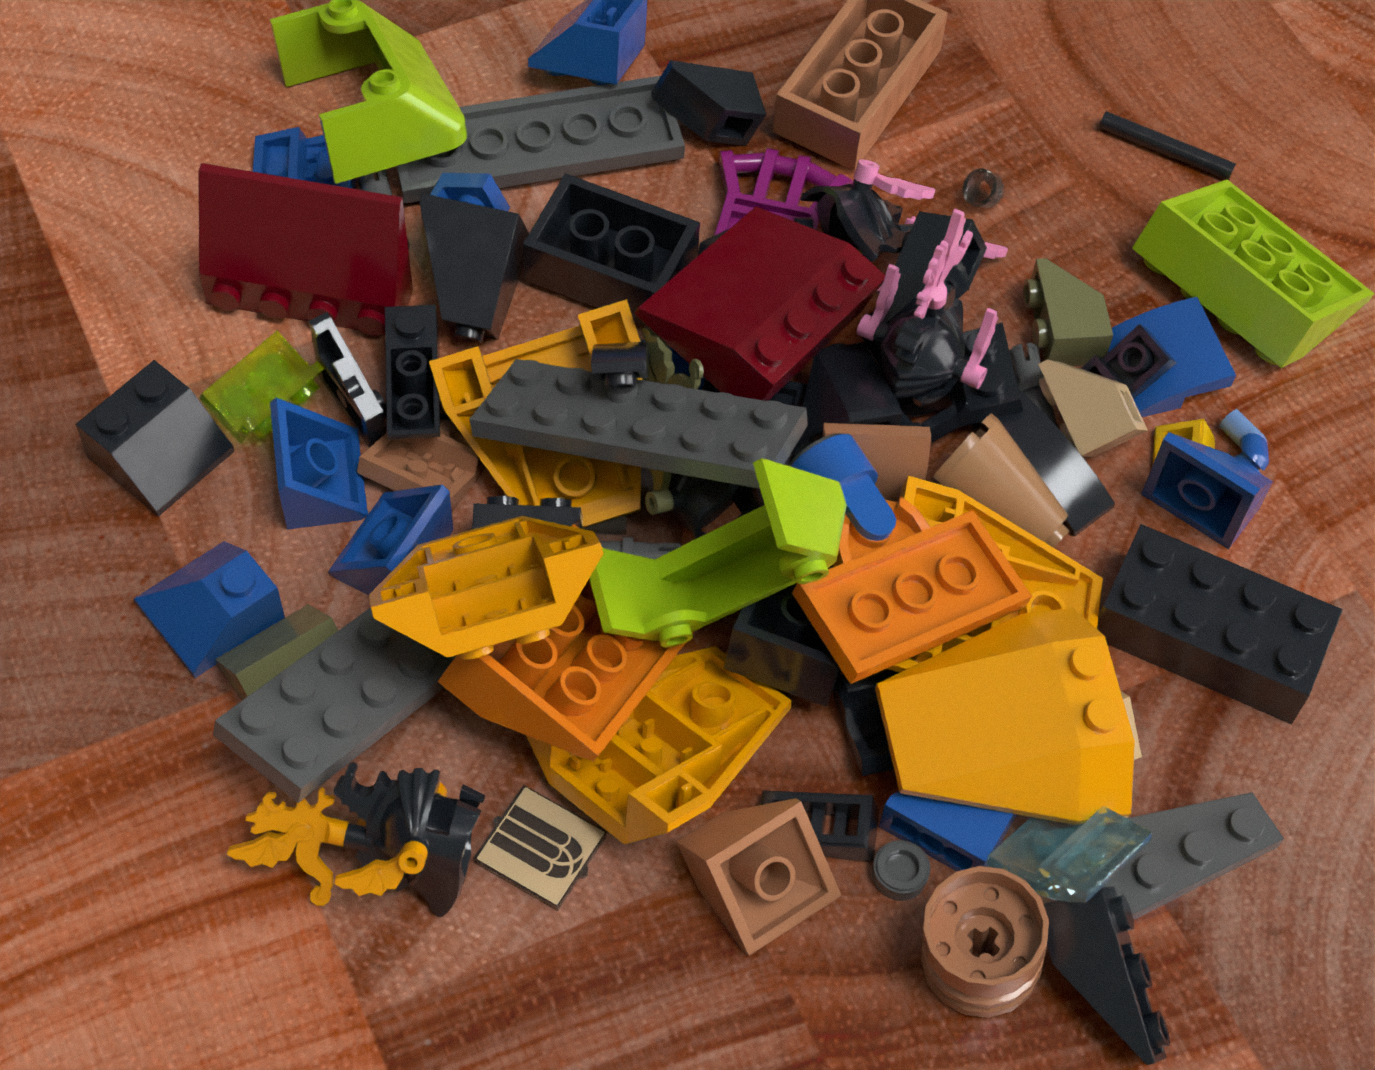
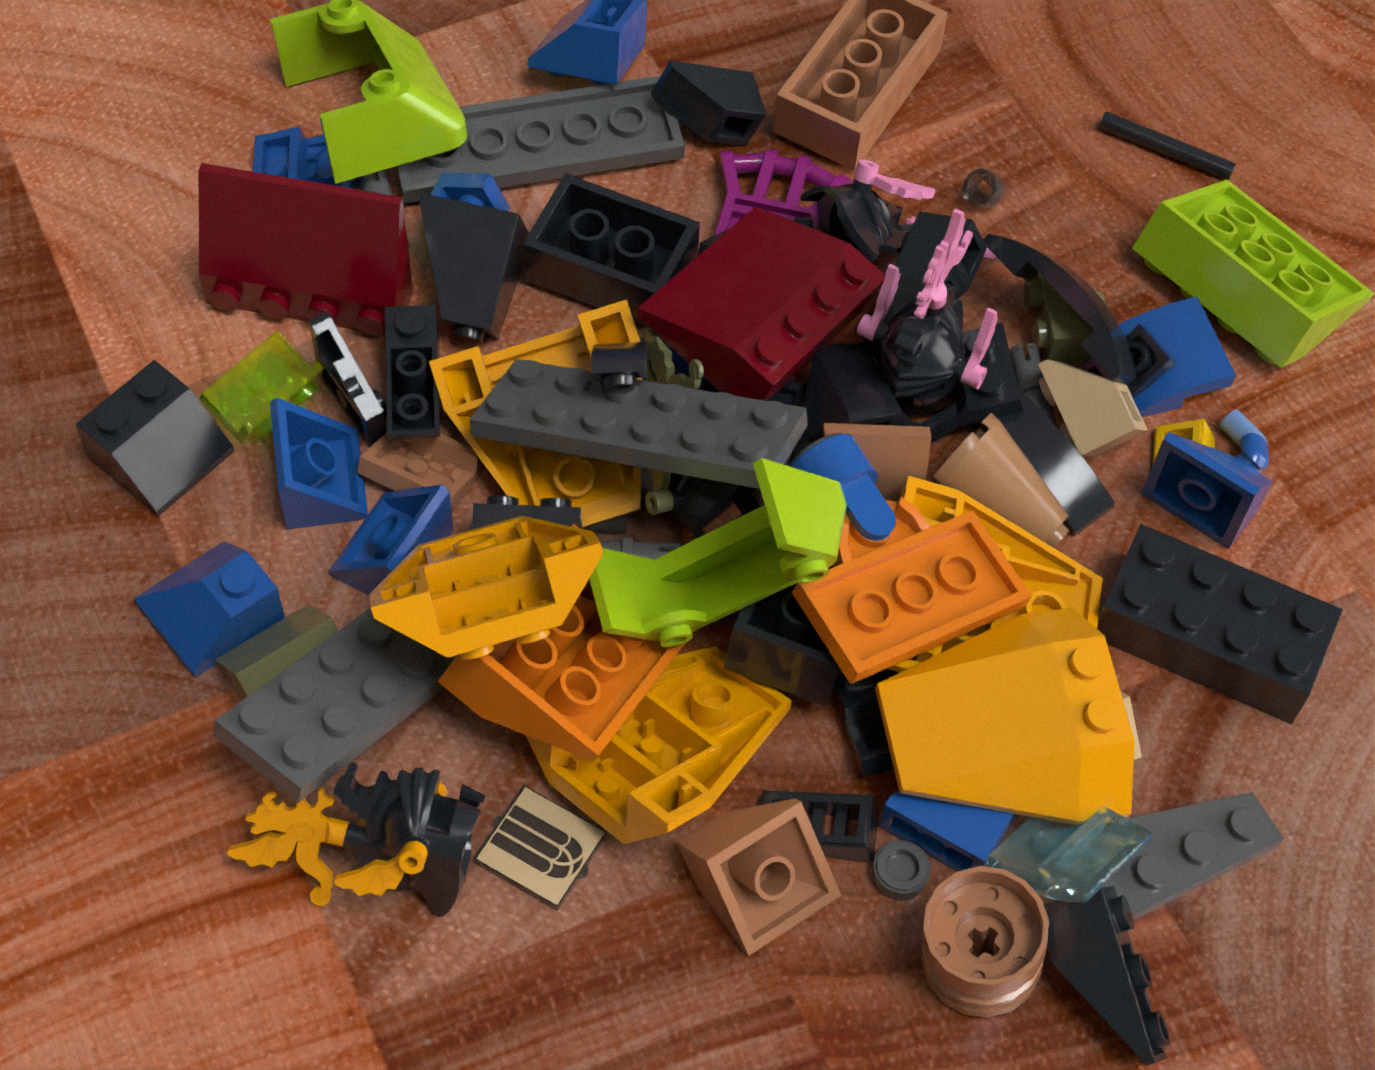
(1107, 340): none -> black slope

